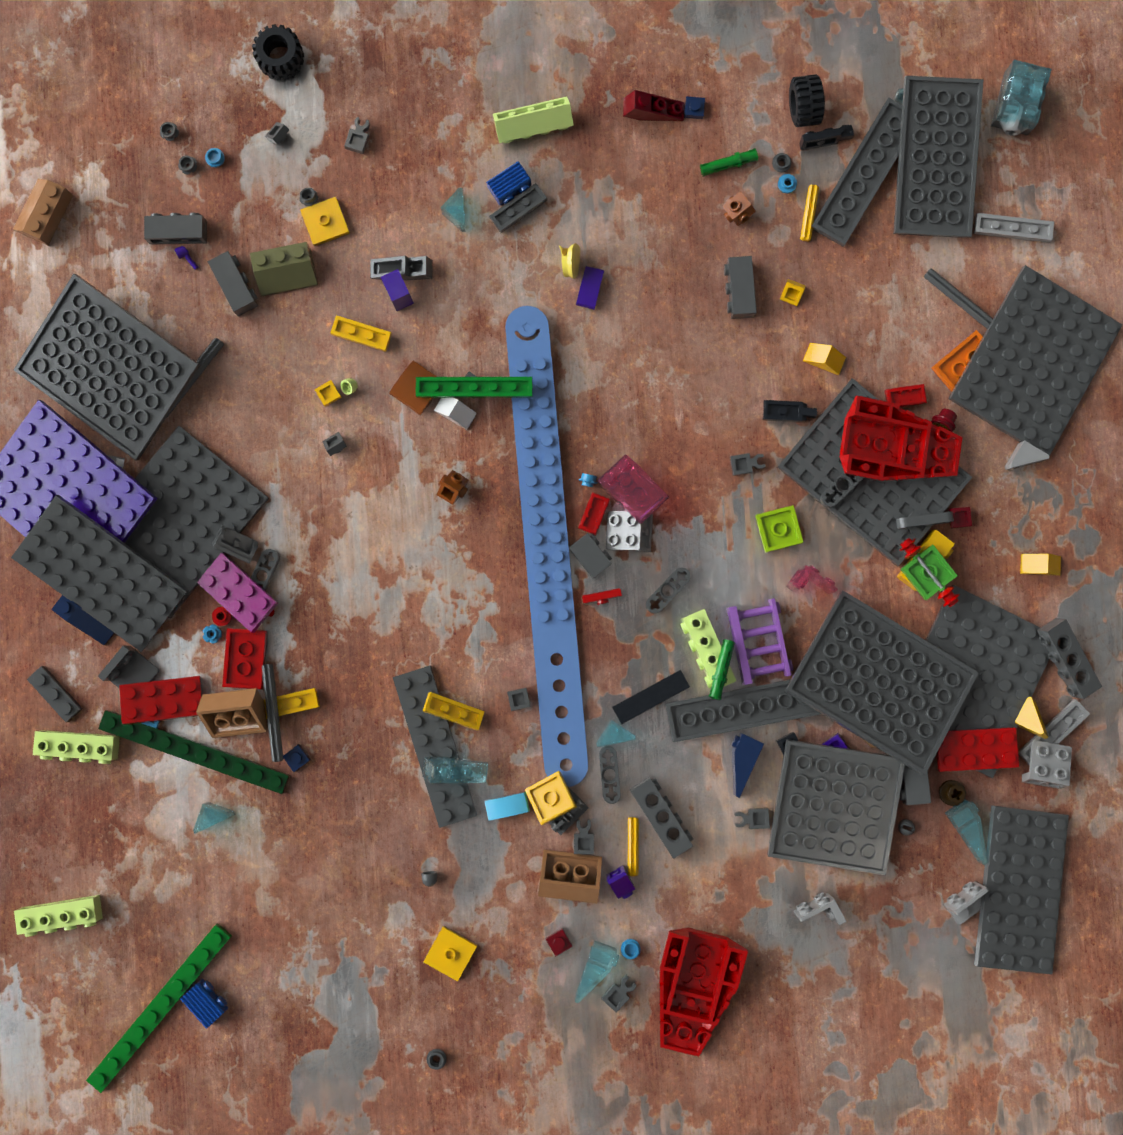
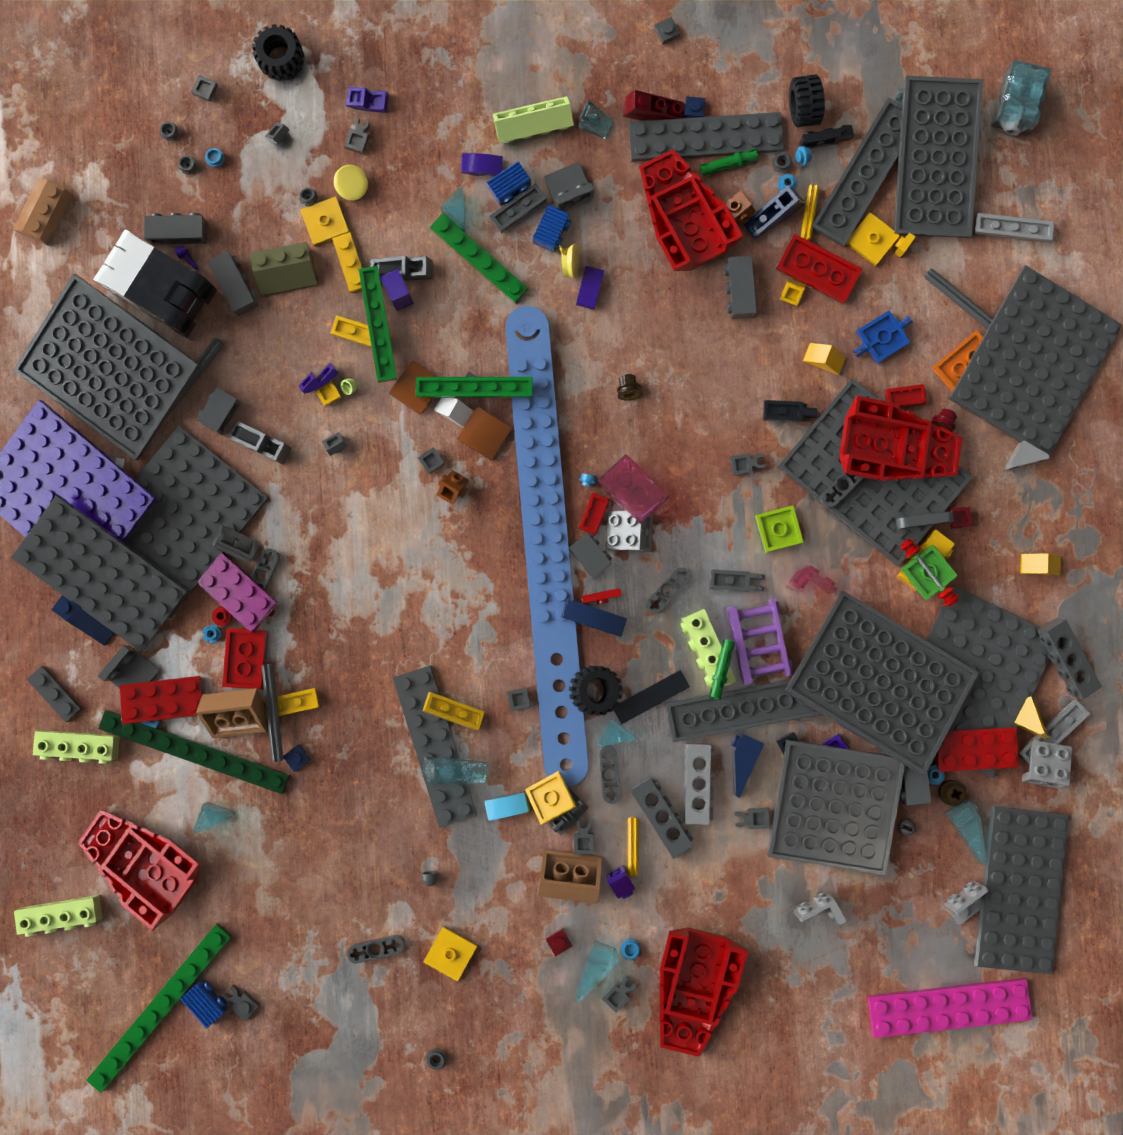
(140, 866): none -> red wedge
(155, 283): none -> black piece
(204, 88): none -> dark grey plate
(218, 410): none -> dark grey brick
(243, 1005): none -> dark grey plate
(259, 442): none -> dark grey slope
(315, 382): none -> dark purple slope
(349, 260): none -> yellow plate
(350, 182): none -> light yellow piece
(360, 947): none -> dark grey beam
(366, 100): none -> dark purple slope
(377, 324): none -> green plate
(431, 461): none -> dark grey plate
(478, 258): none -> green plate
(479, 164): none -> dark purple slope
(484, 433): none -> dark orange slope
(551, 228): none -> blue brick
(569, 186): none -> dark grey bracket
(594, 120): none -> clear light blue slope
(594, 618): none -> dark blue slope
(610, 695): none -> black tyre
(628, 388): none -> dark brown piece
(667, 30): none -> dark grey plate
(686, 214): none -> red wedge
(691, 814): none -> light grey brick
(706, 136): none -> dark grey plate
(734, 580): none -> dark grey hinge
(774, 212): none -> dark blue slope
(803, 155): none -> dark azure plate
(819, 269): none -> red plate
(872, 239): none -> yellow plate
(883, 336): none -> blue plate
(903, 244): none -> yellow plate
(939, 779): none -> dark azure plate
(949, 1007): none -> dark pink plate

